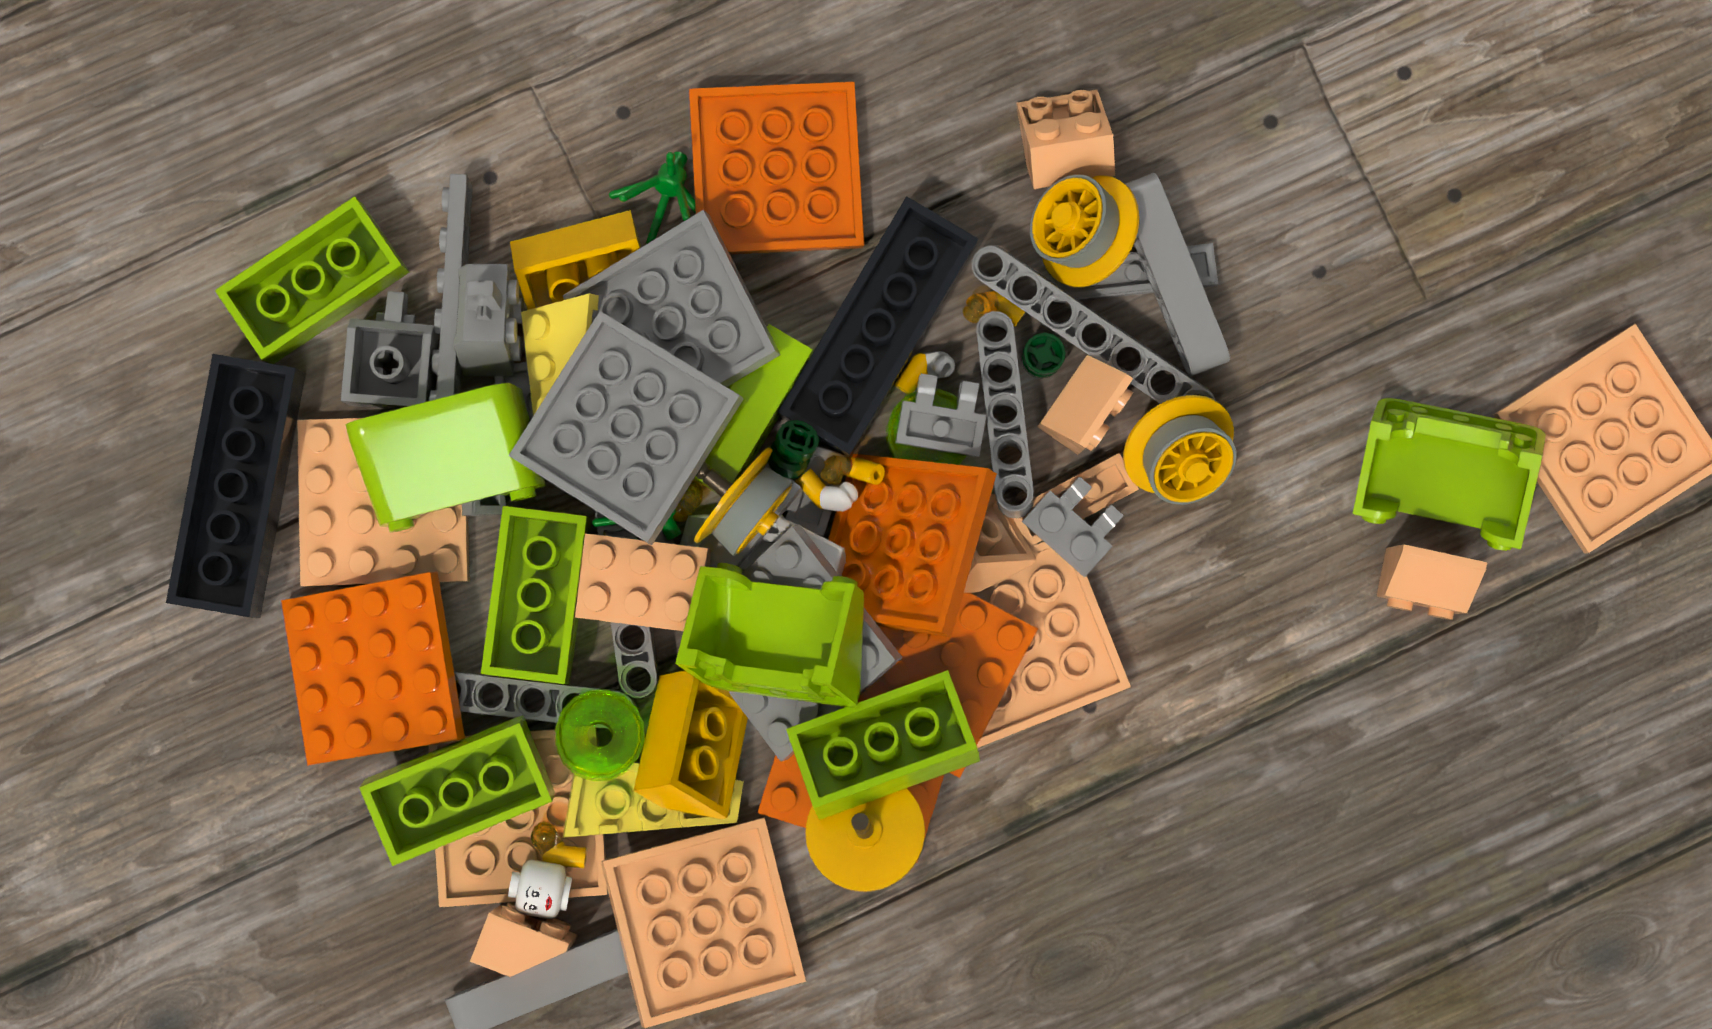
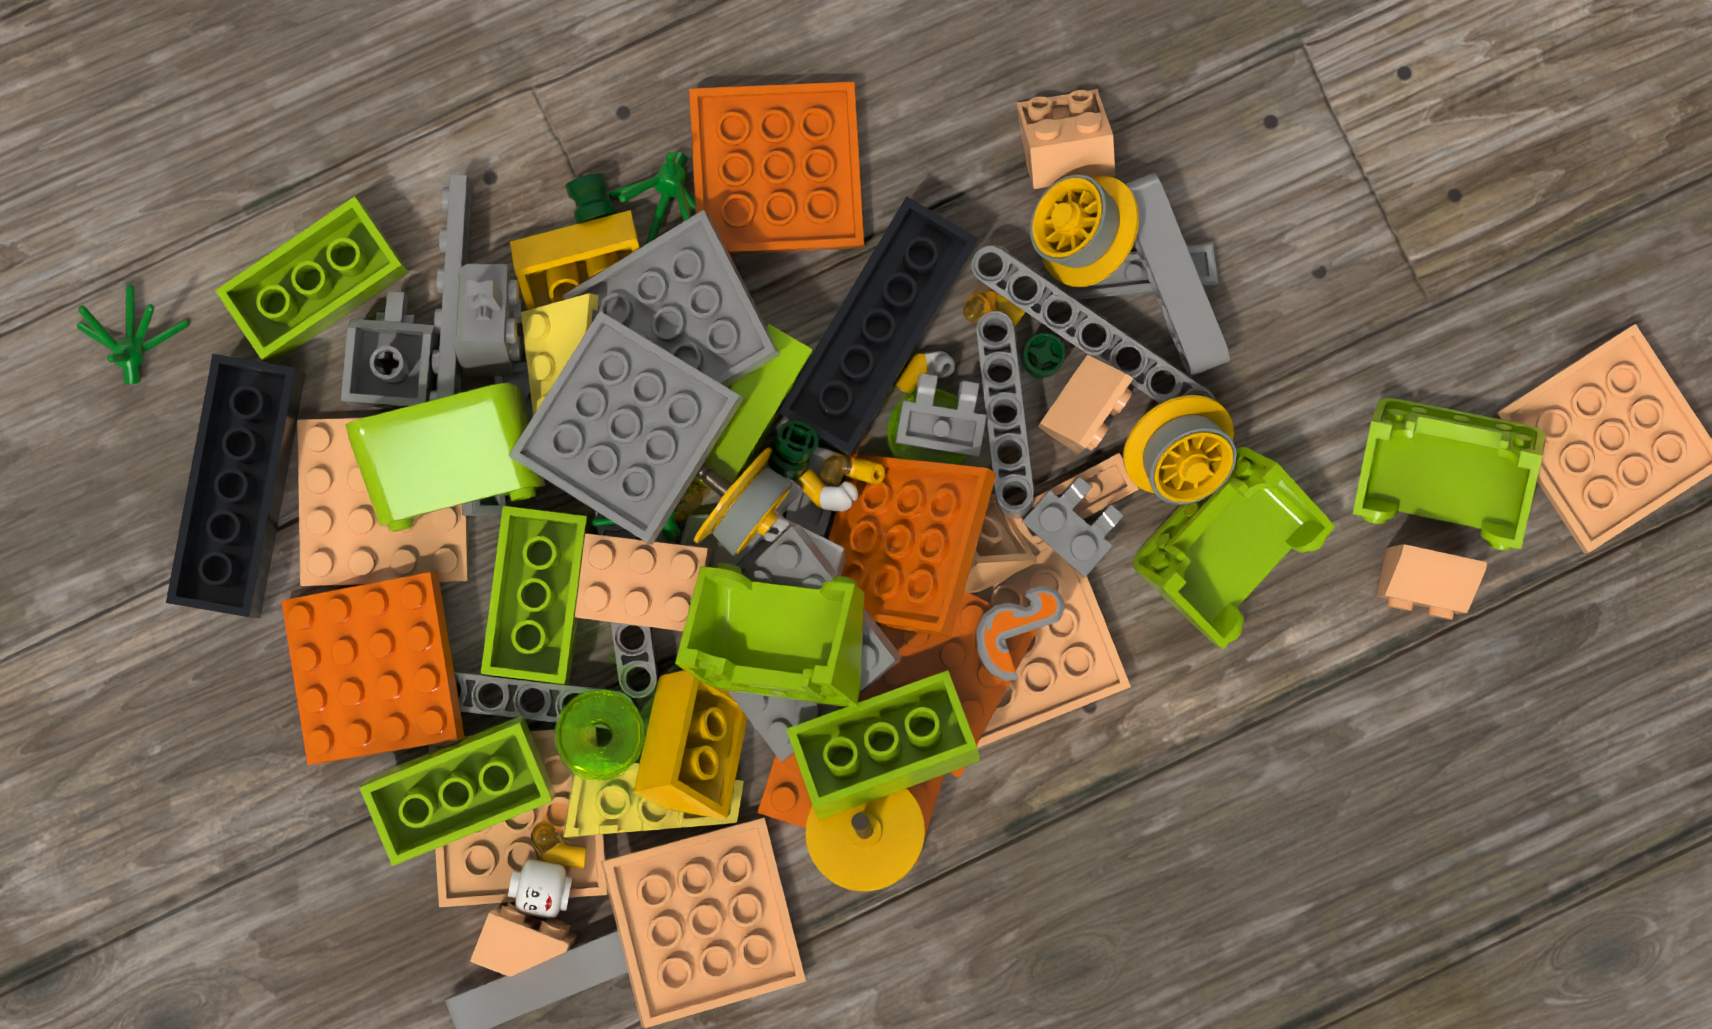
(130, 350): none -> green plant
(590, 197): none -> dark green wheel
(1009, 620): none -> light grey animal
(1226, 544): none -> lime windscreen

